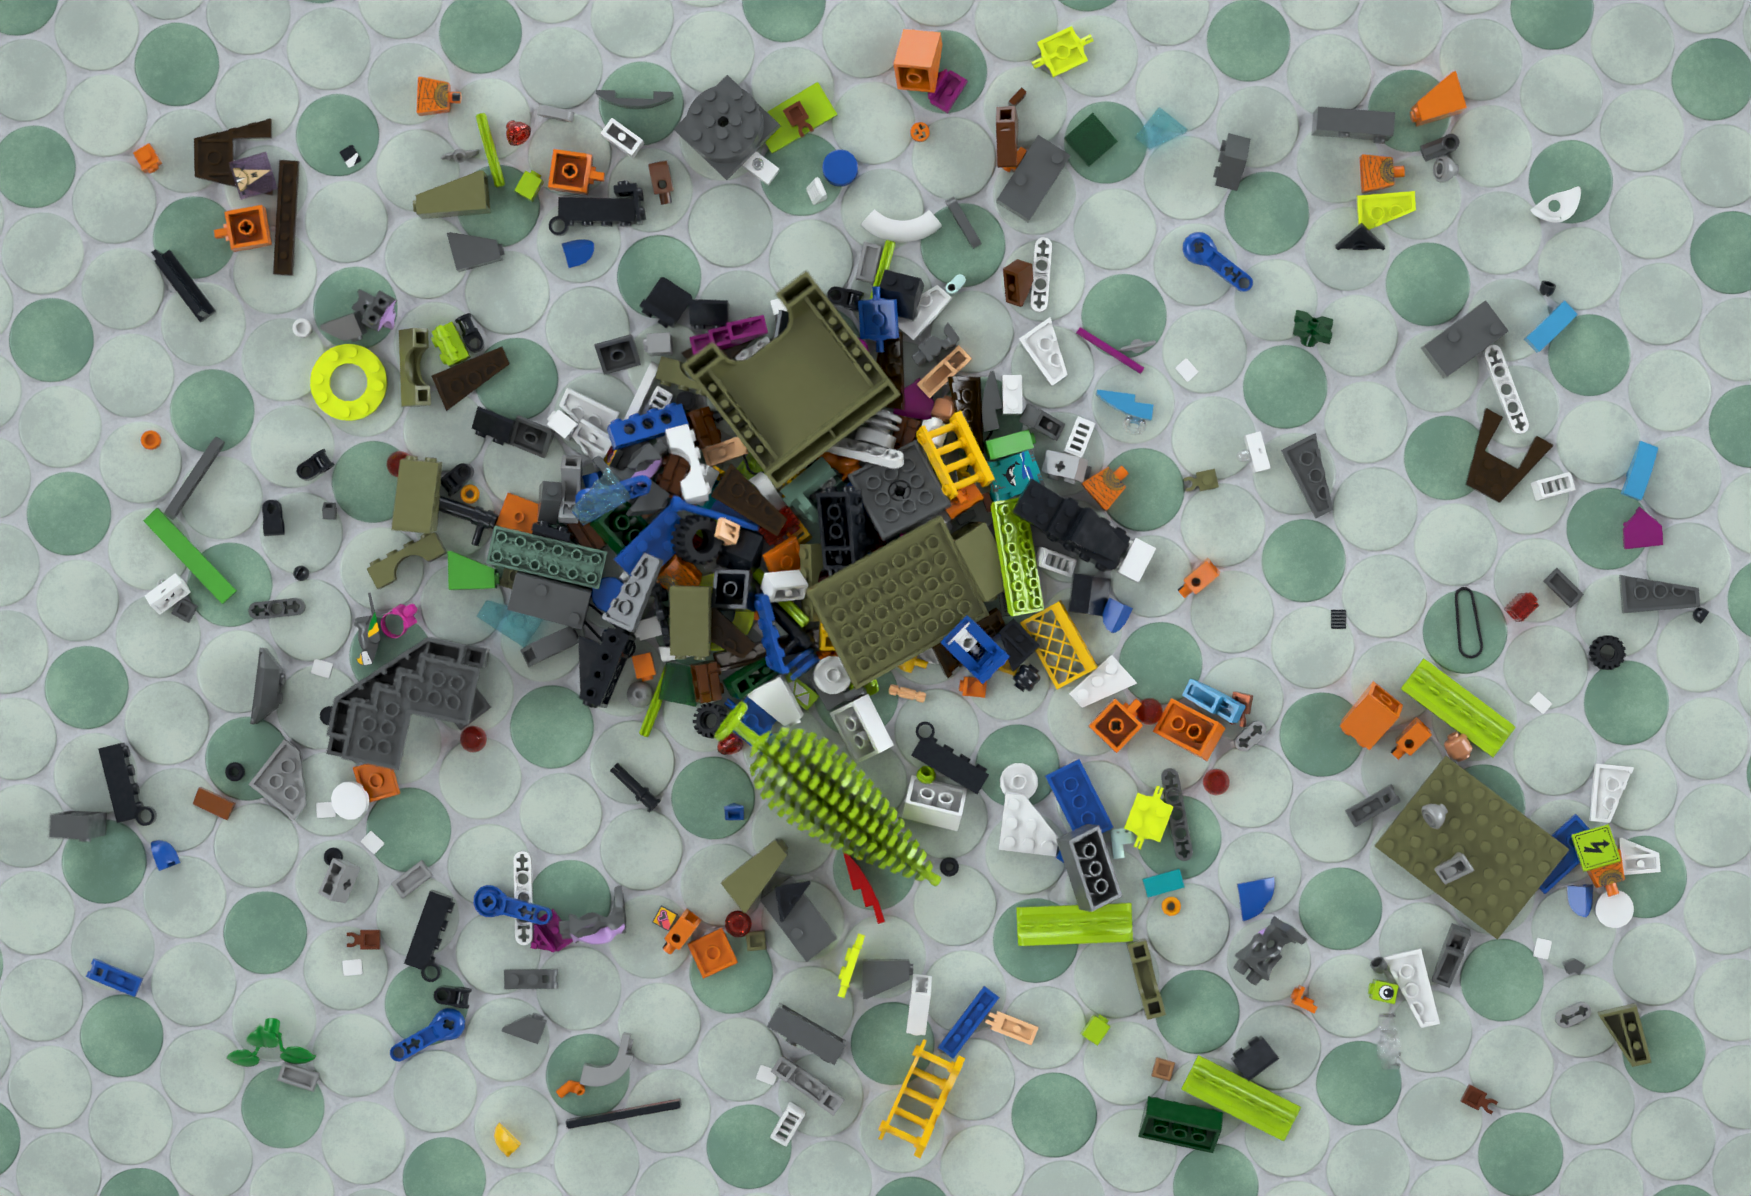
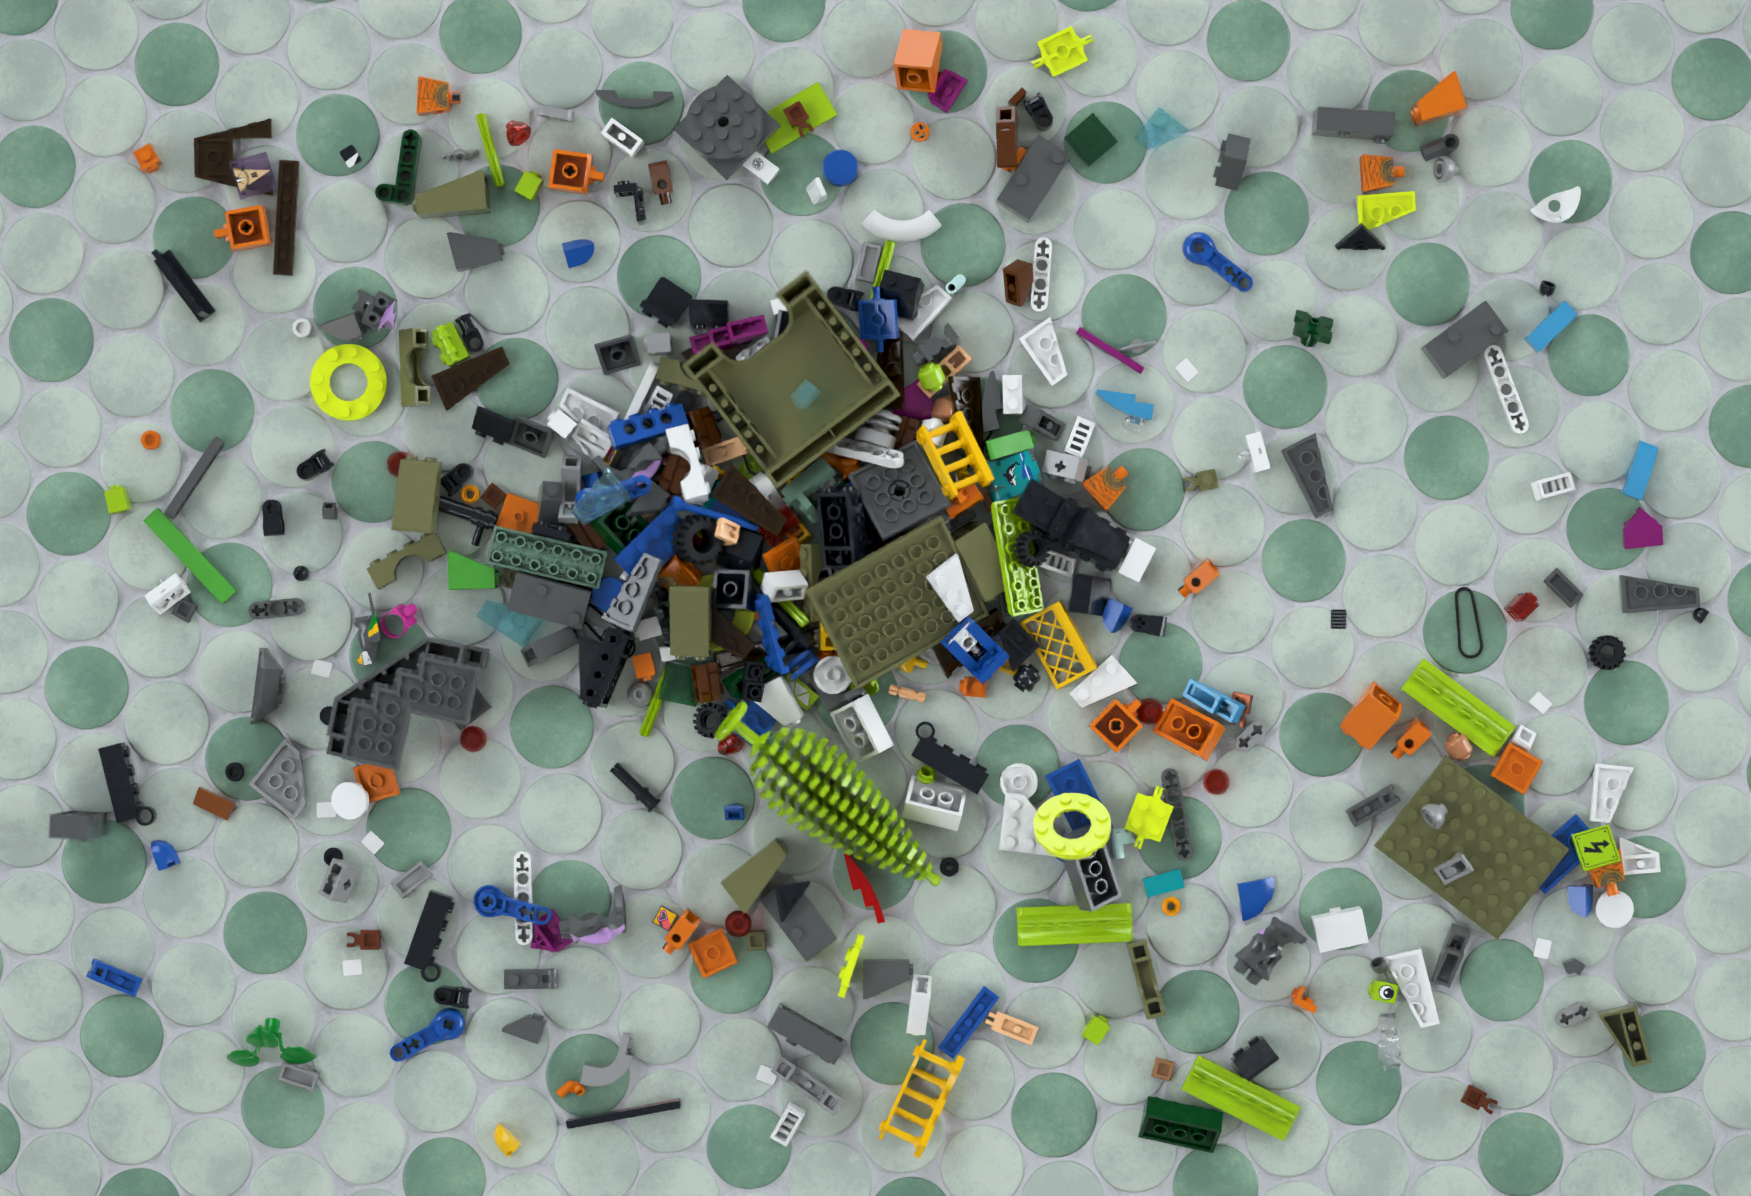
(117, 499): none -> lime brick
(403, 167): none -> dark green beam
(493, 496): none -> reddish brown tile
(594, 210): black hinge -> none
(752, 681): none -> black slope
(805, 395): none -> clear light blue brick
(931, 376): none -> lime head
(952, 588): none -> white wing
(963, 222): dark grey beam -> none
(1036, 109): none -> black piece
(1040, 548): none -> black tyre
(1072, 848): none -> neon yellow plate
(1151, 625): none -> black piece
(1339, 928): none -> white container
(1492, 475): dark brown wing -> none
(1516, 768): none -> orange plate
(1523, 738): none -> white slope

